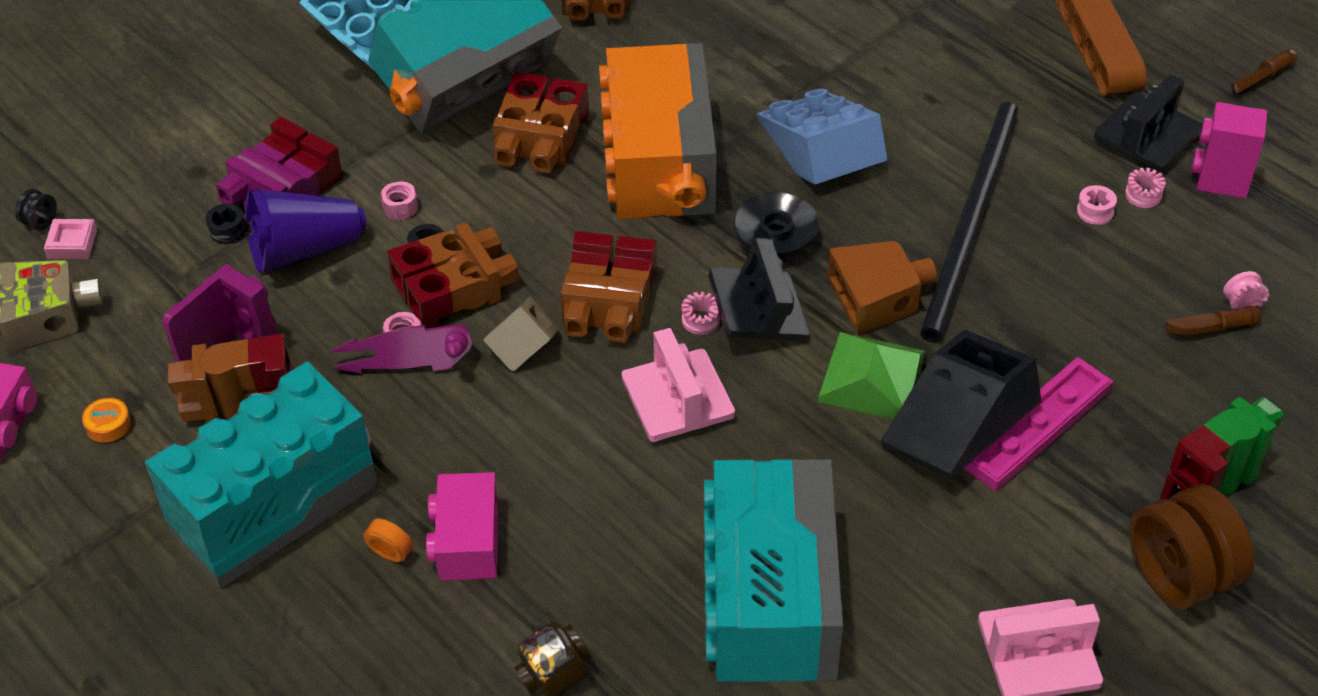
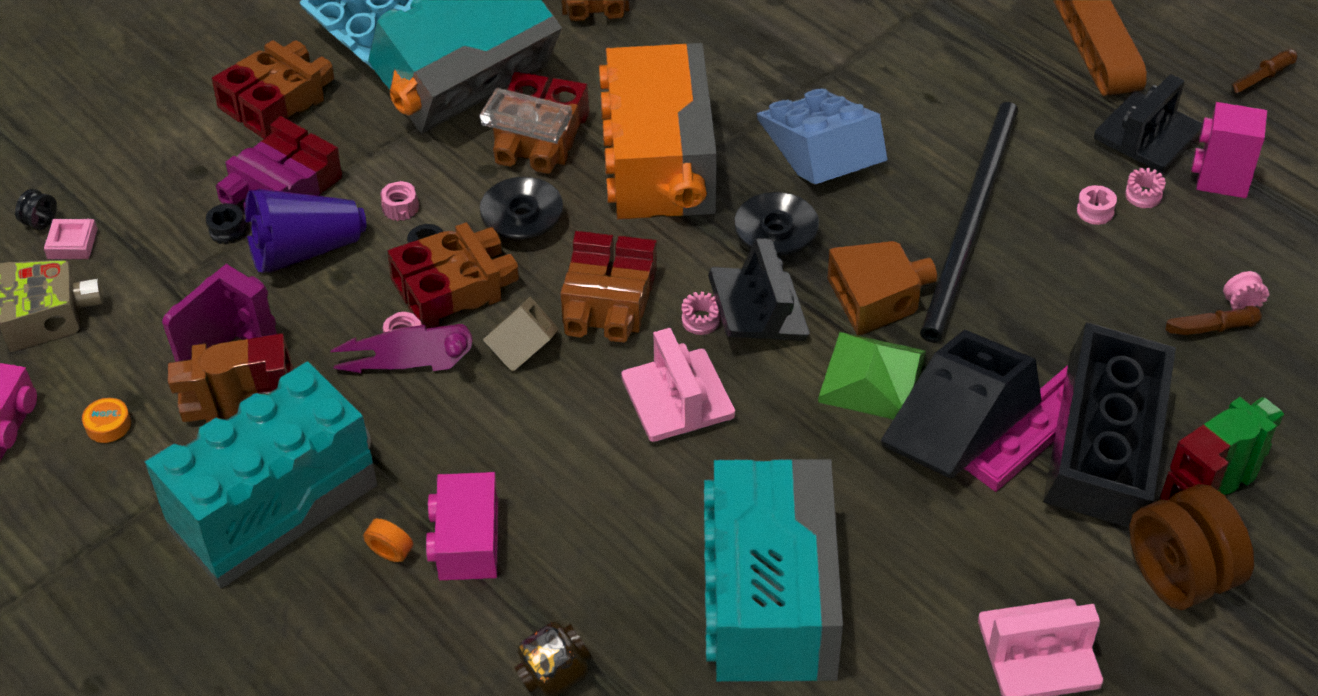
(271, 85): none -> hips
(521, 207): none -> black dish
(526, 115): none -> clear plate
(1110, 425): none -> black brick

